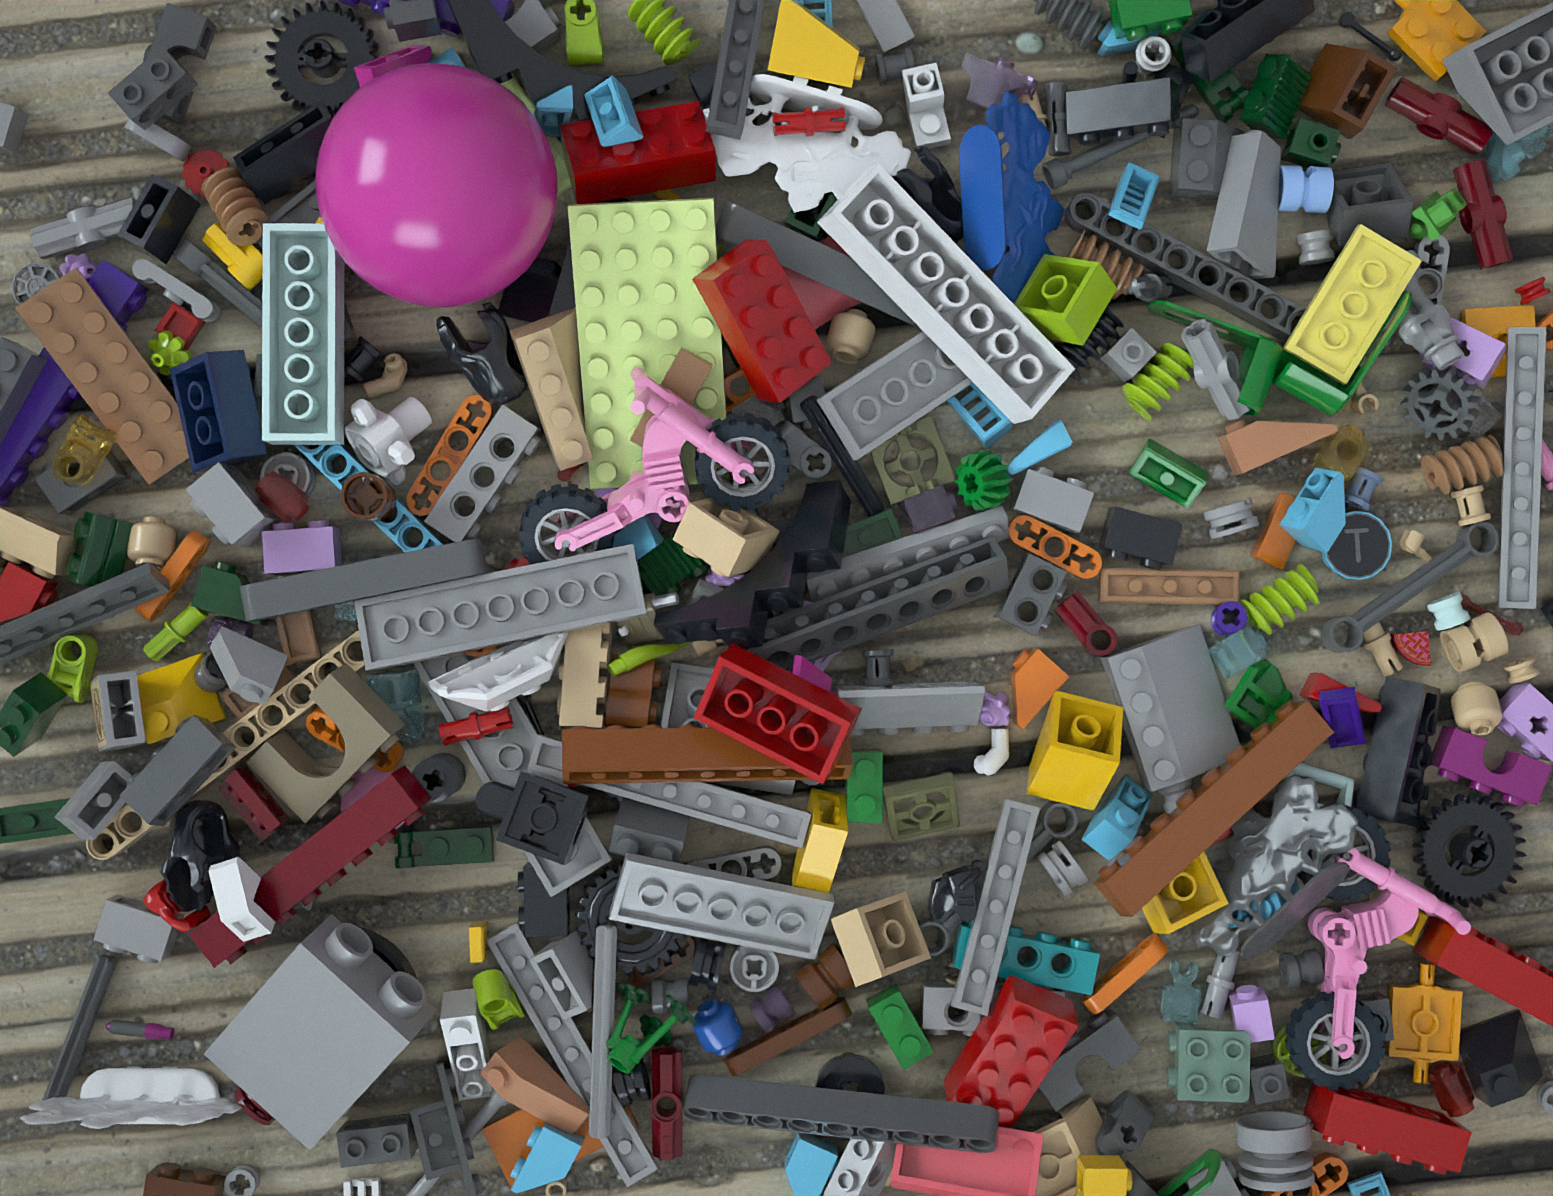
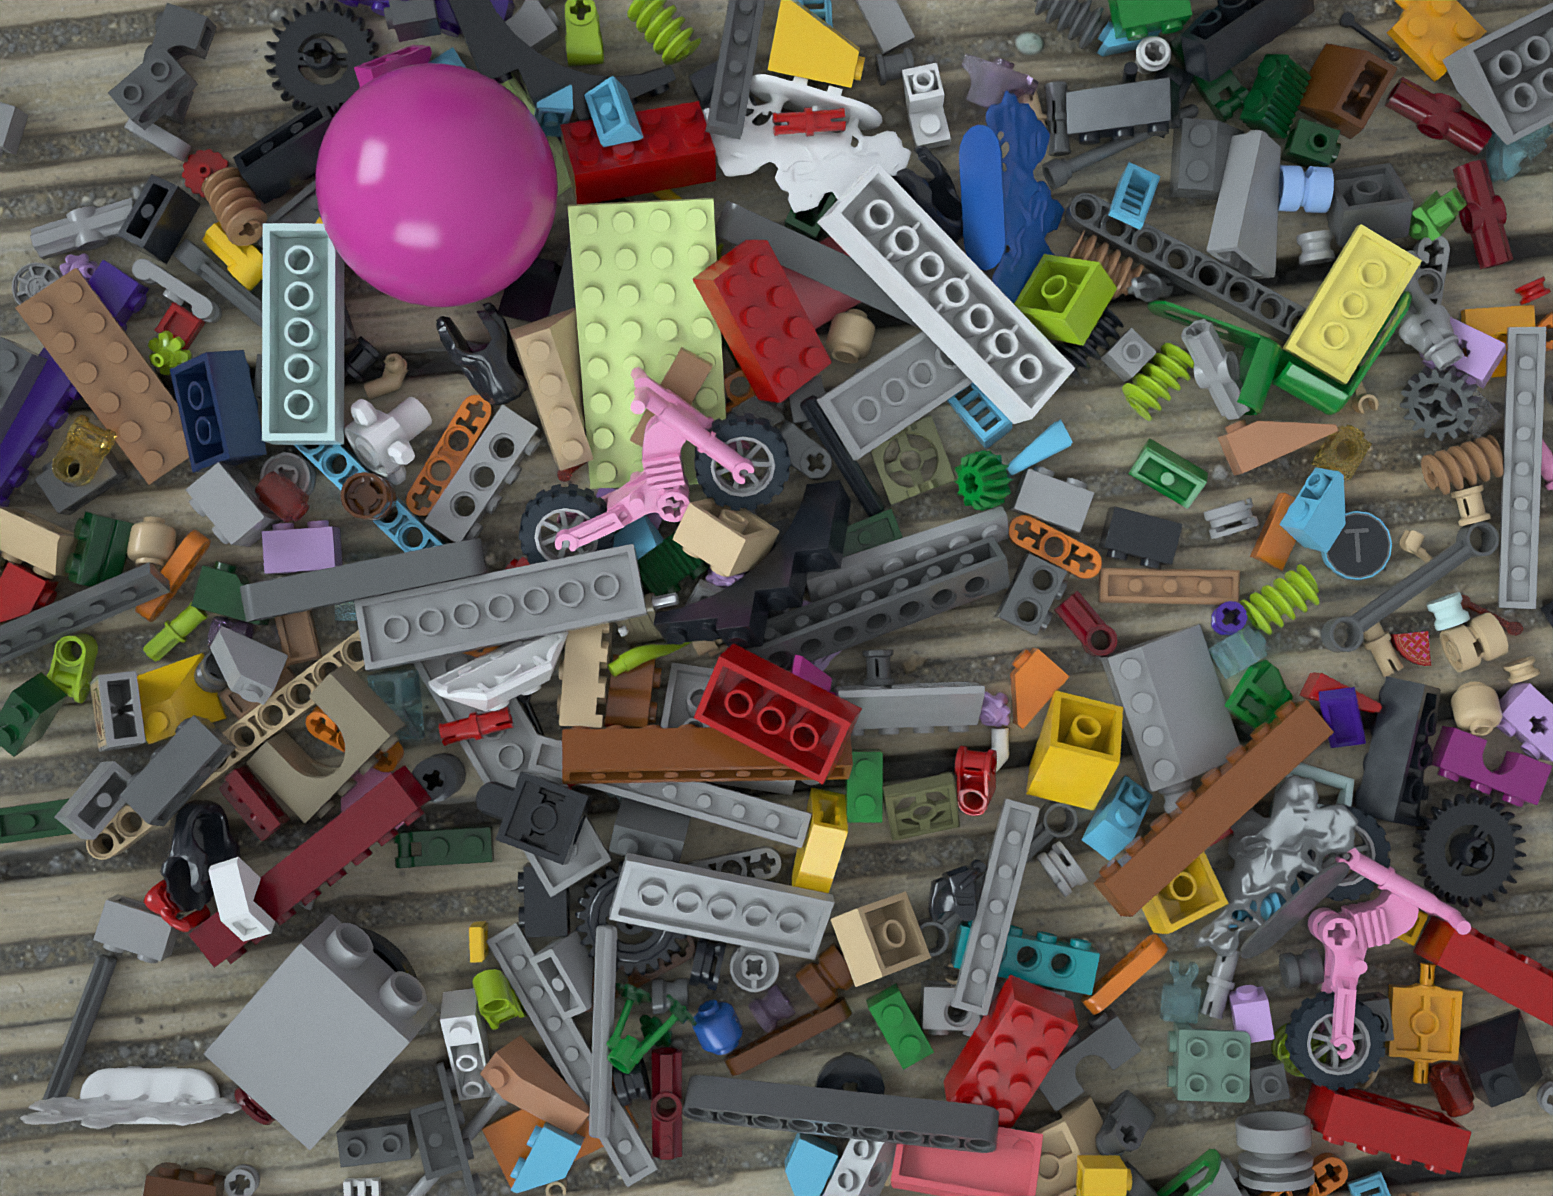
(145, 1030): piece -> none
(929, 508): clear purple brick -> none
(975, 774): none -> red piece
(1370, 482): sand blue bush -> none

